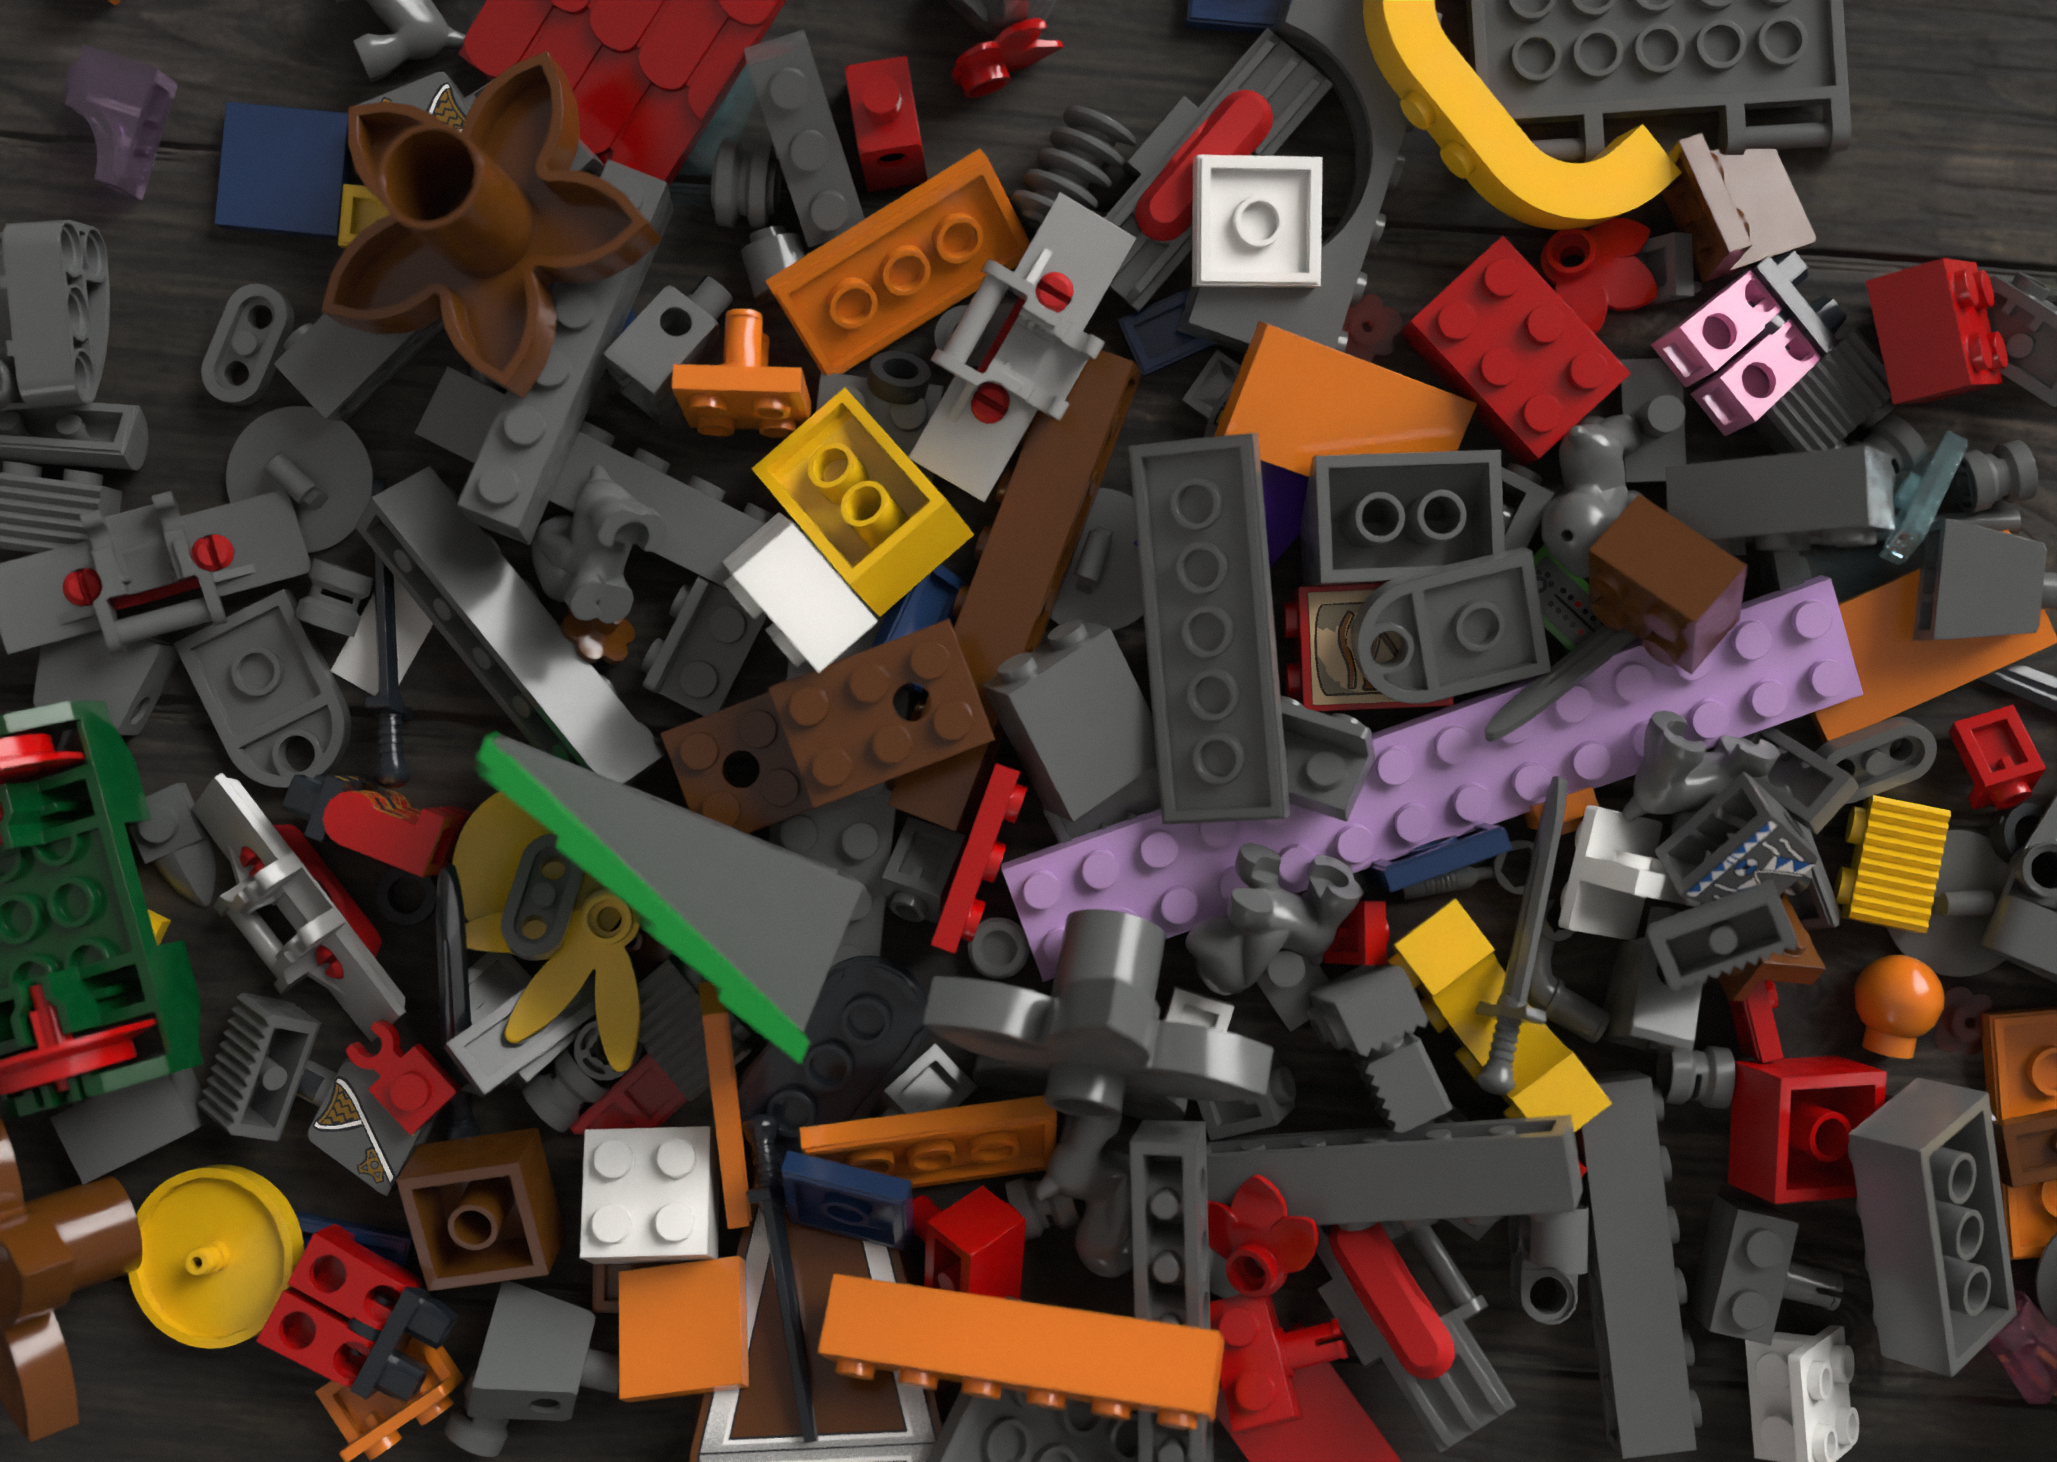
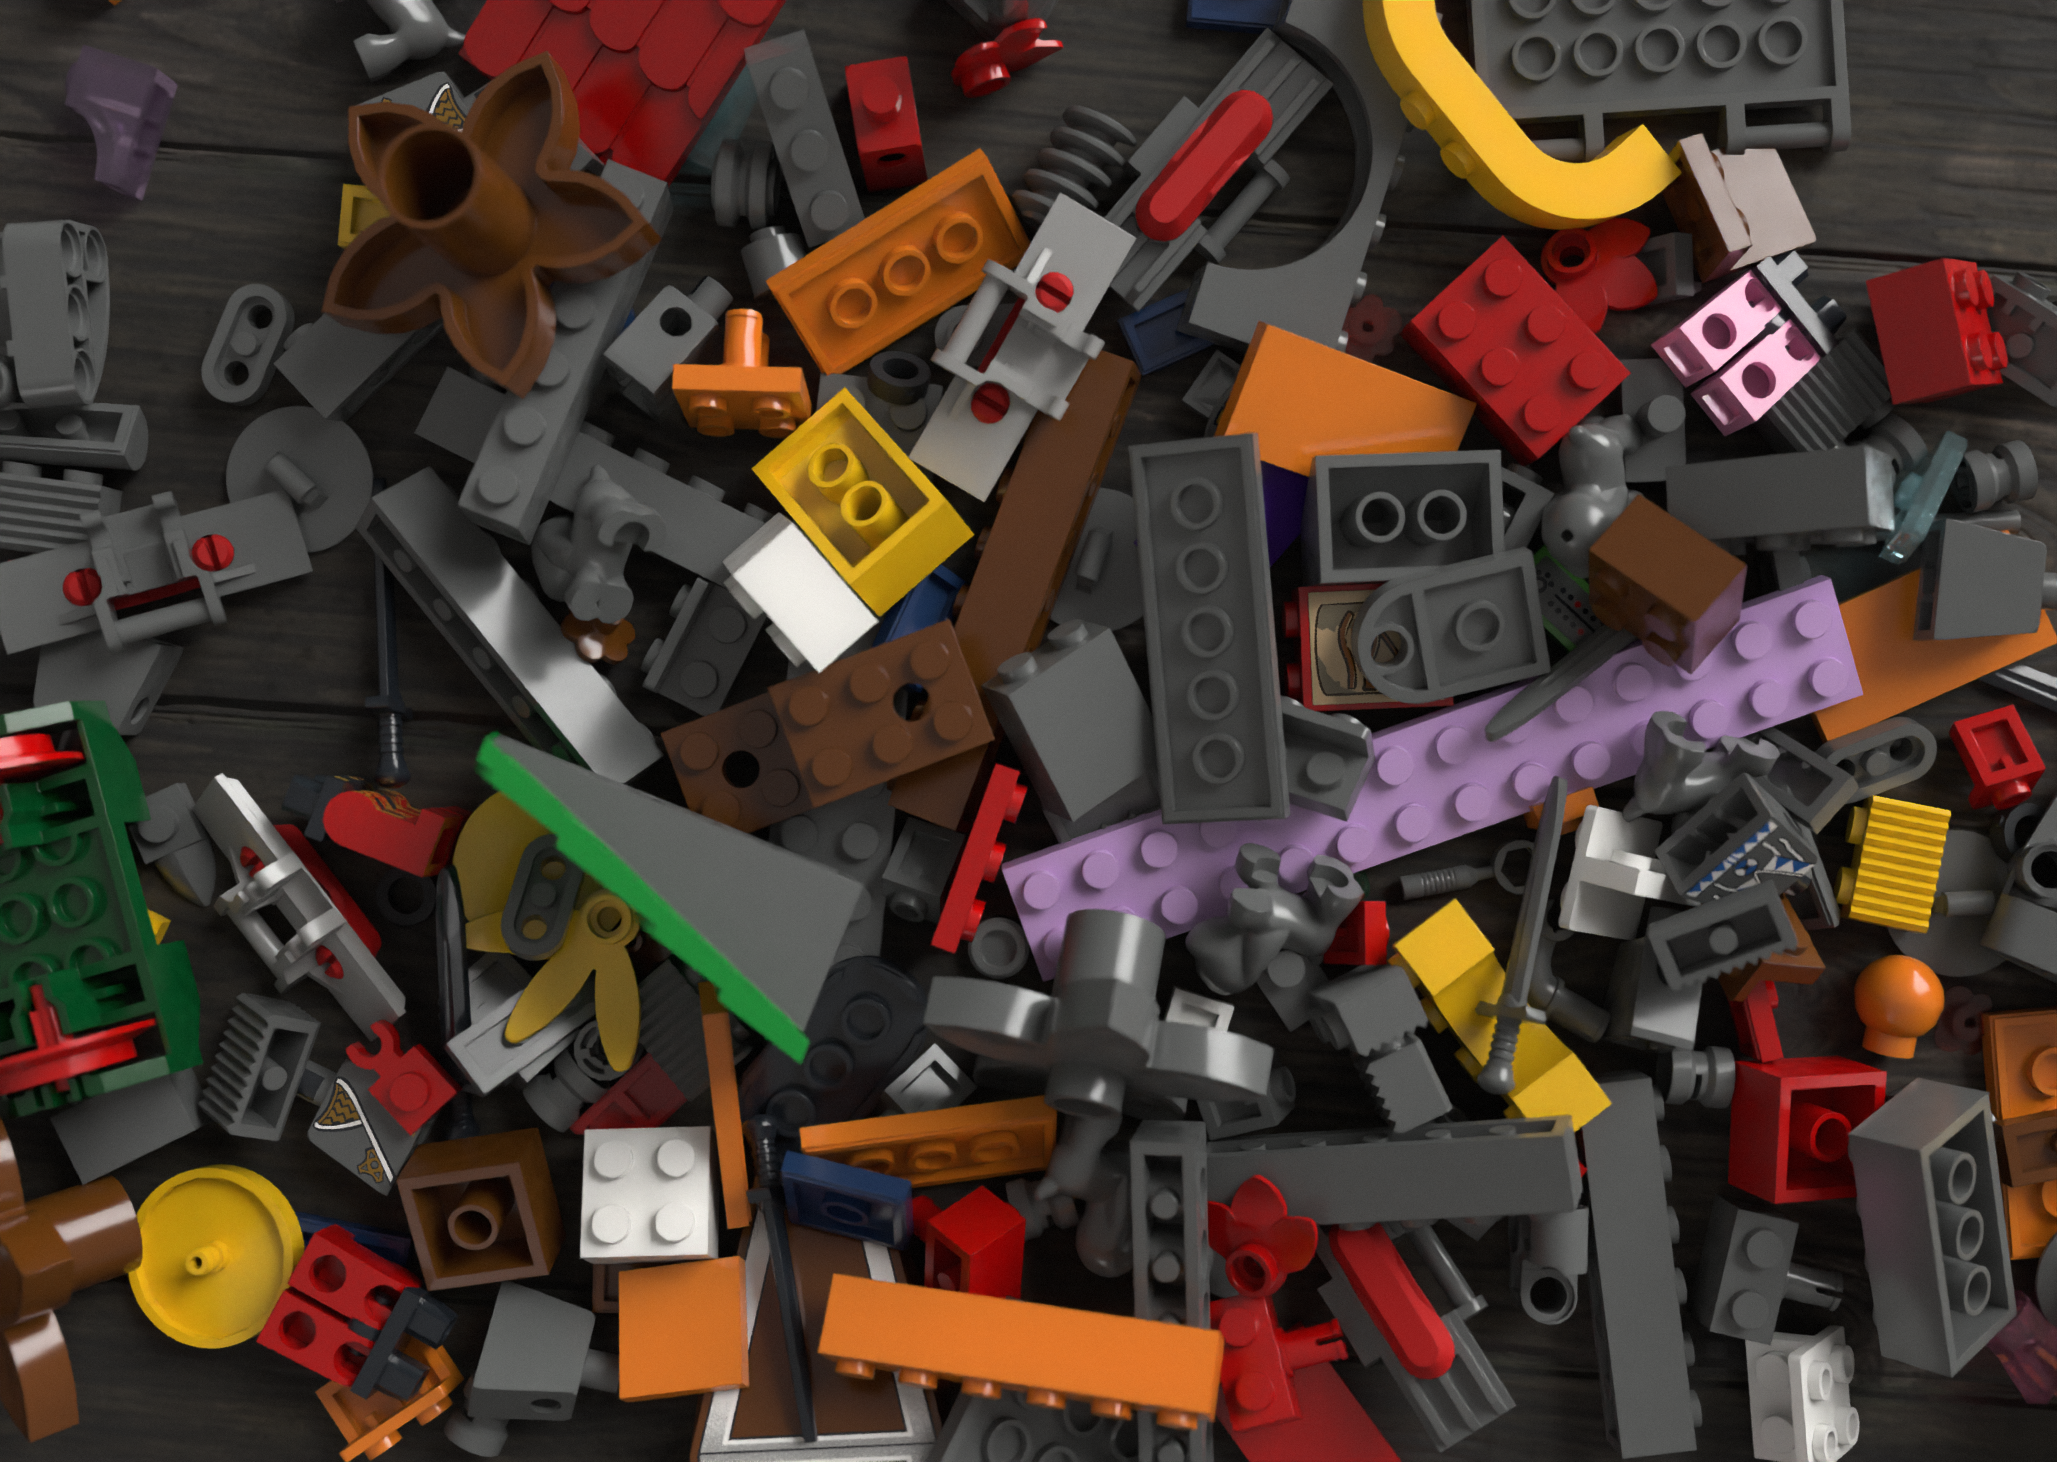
(266, 687): dark grey tile -> none
(282, 170): dark blue tile -> none
(330, 611): dark grey wheel -> none
(359, 655): white sticker -> none
(1257, 221): white tile -> none
(1439, 857): dark blue tile -> none

